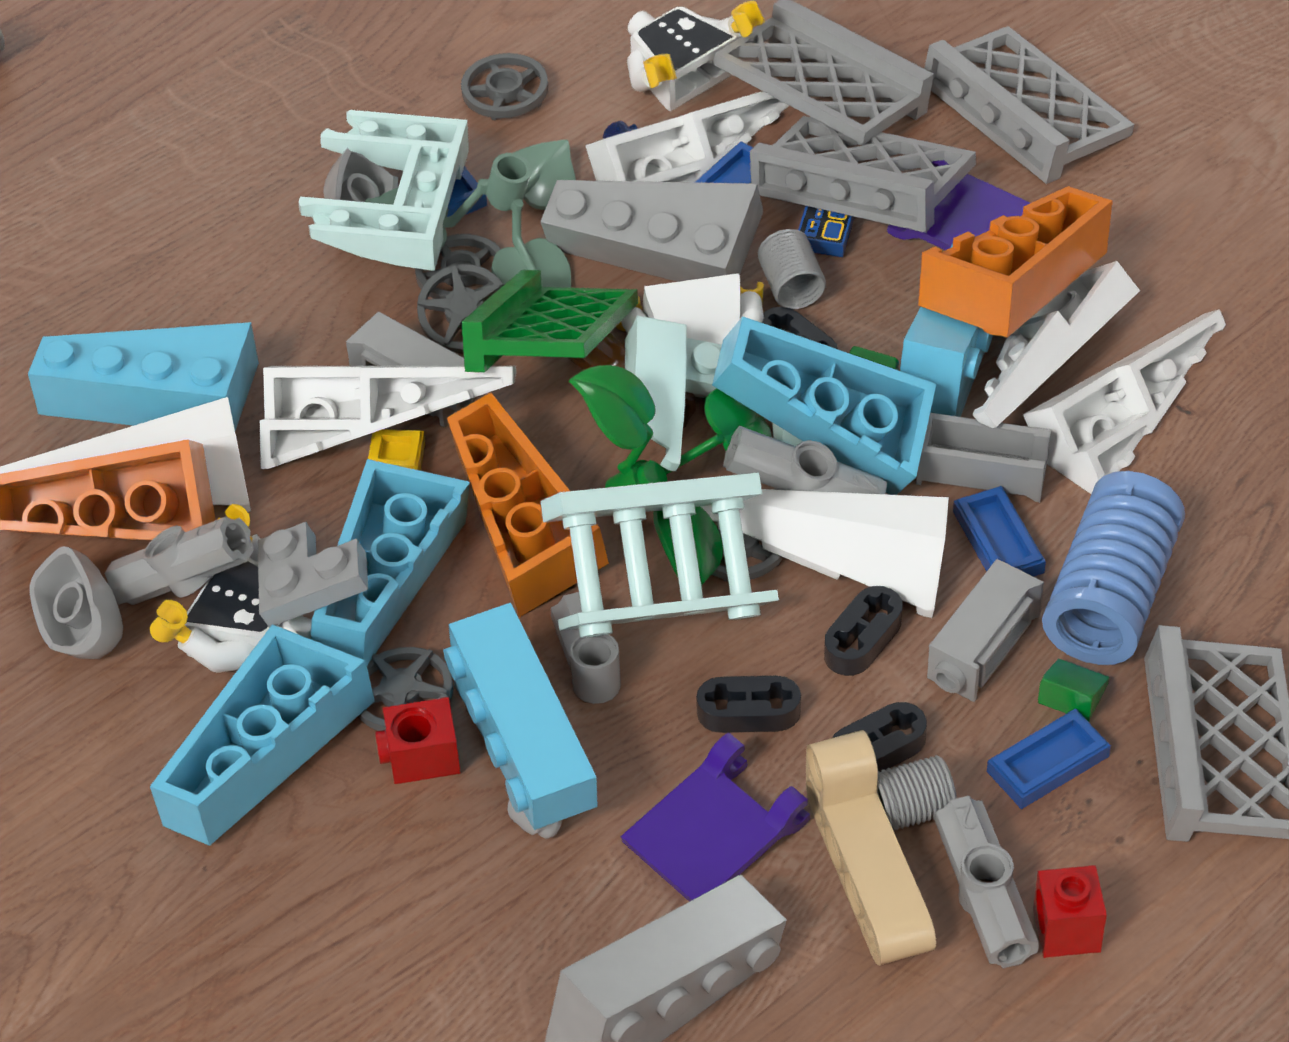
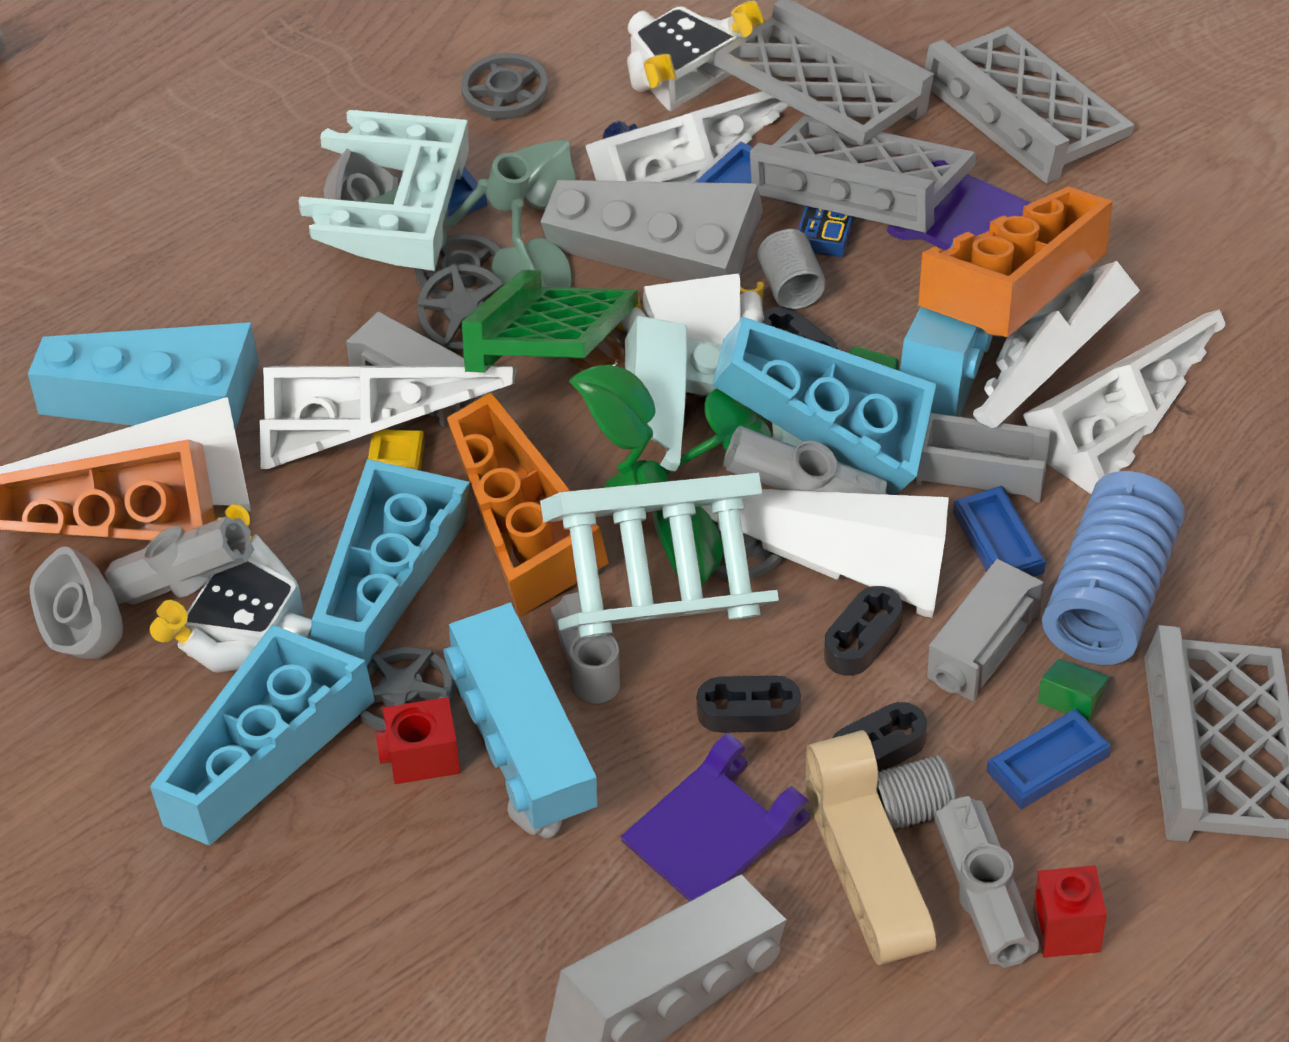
(299, 580): light grey plate -> none

